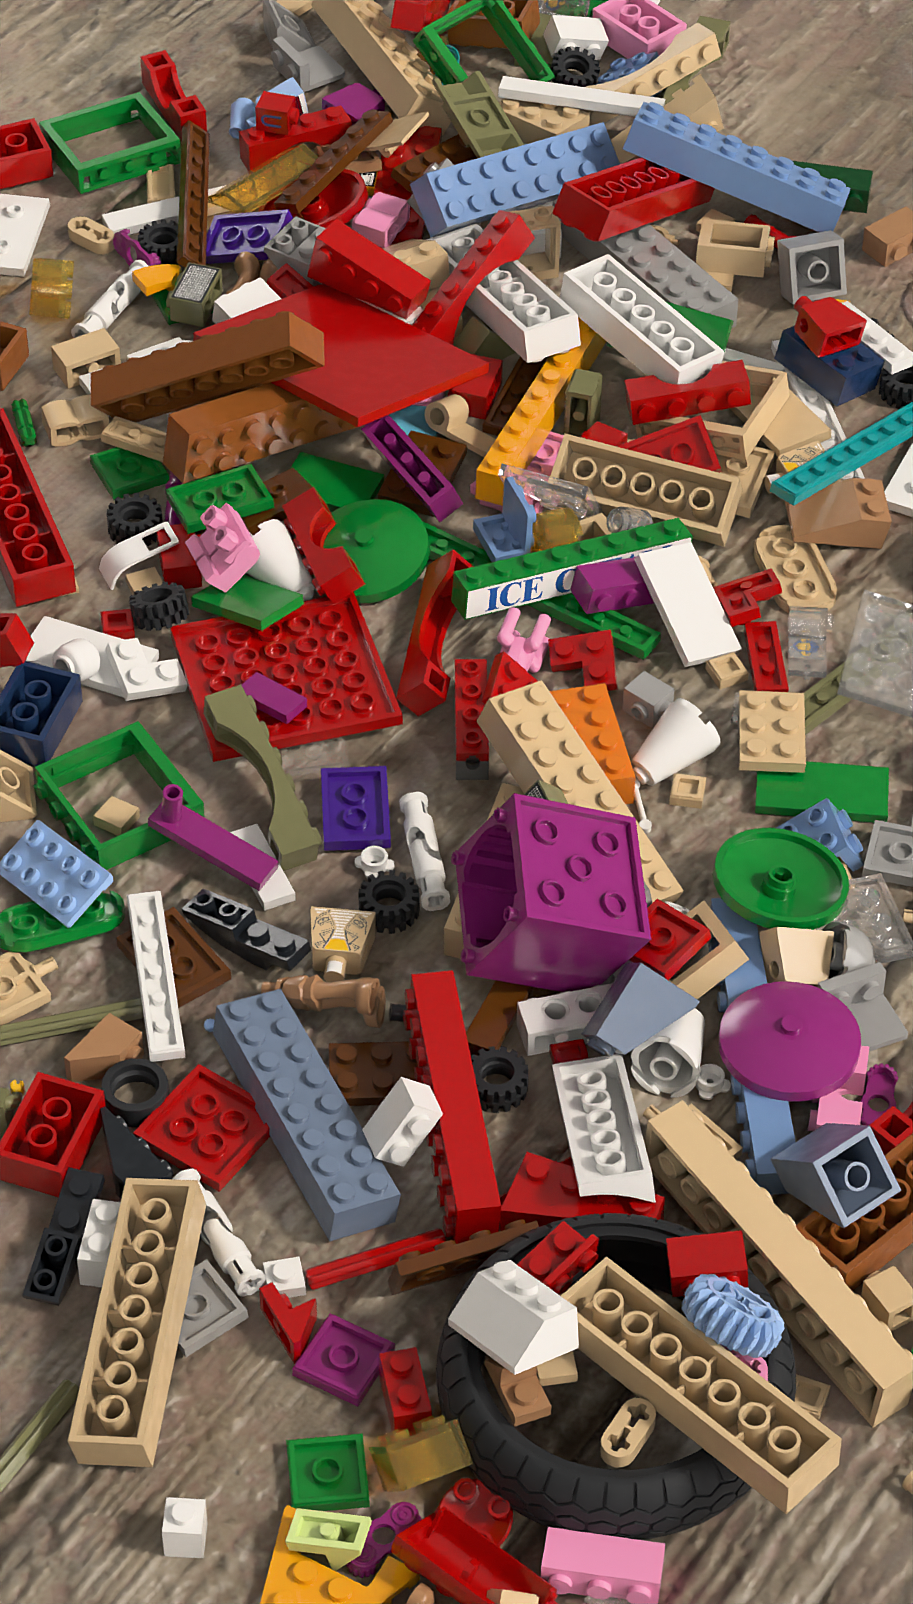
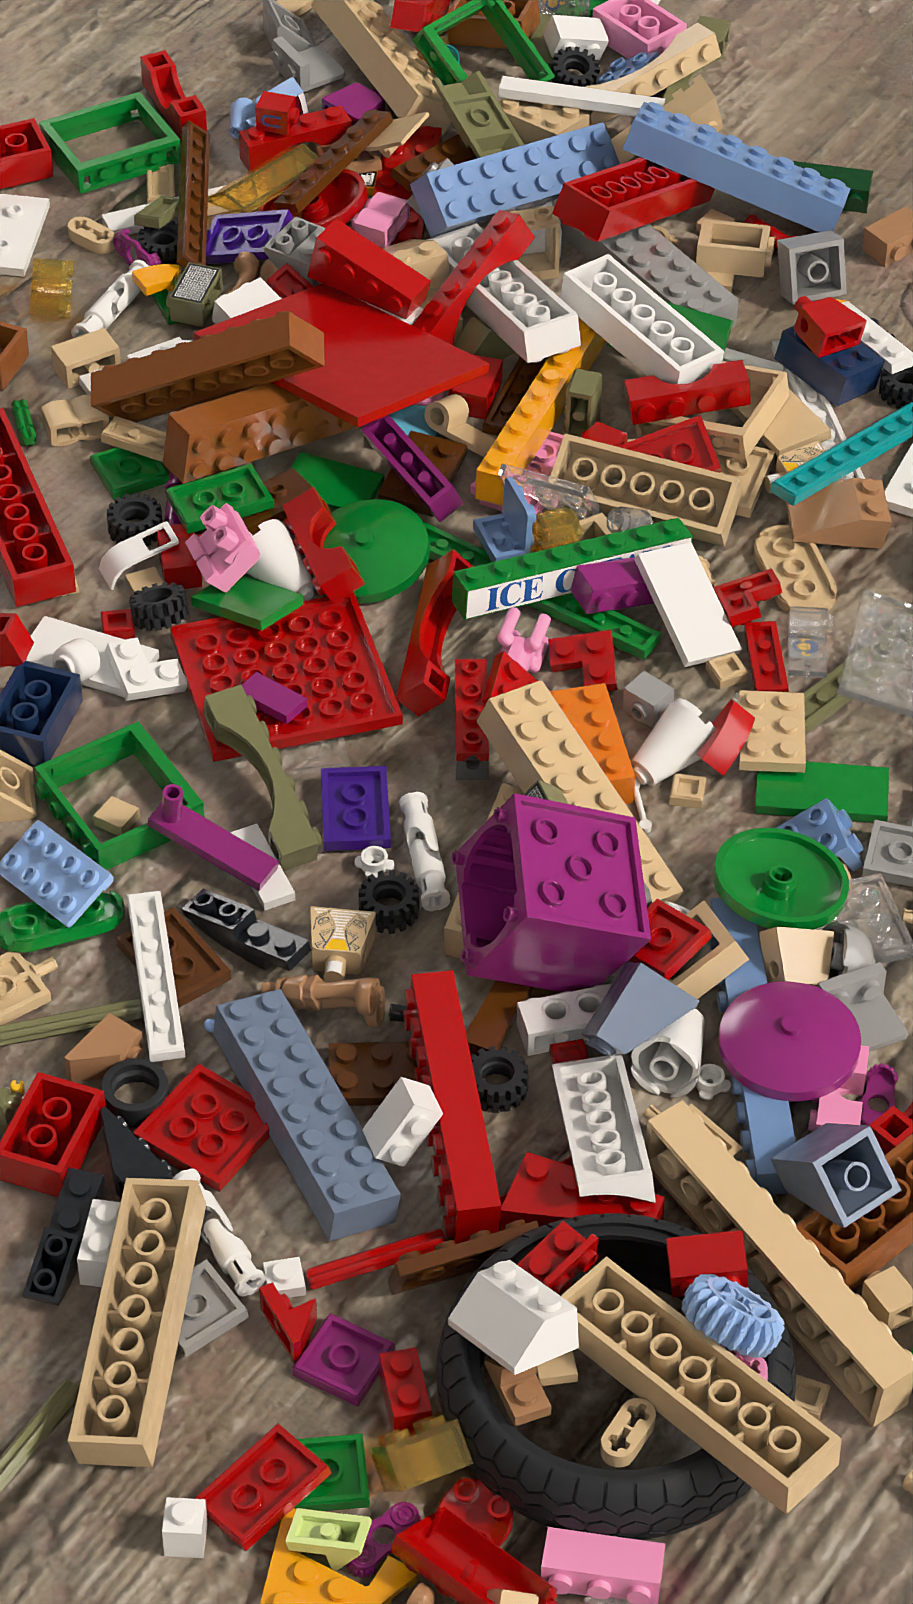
(158, 213): none -> olive tile
(262, 1486): none -> red tile
(728, 739): none -> slope

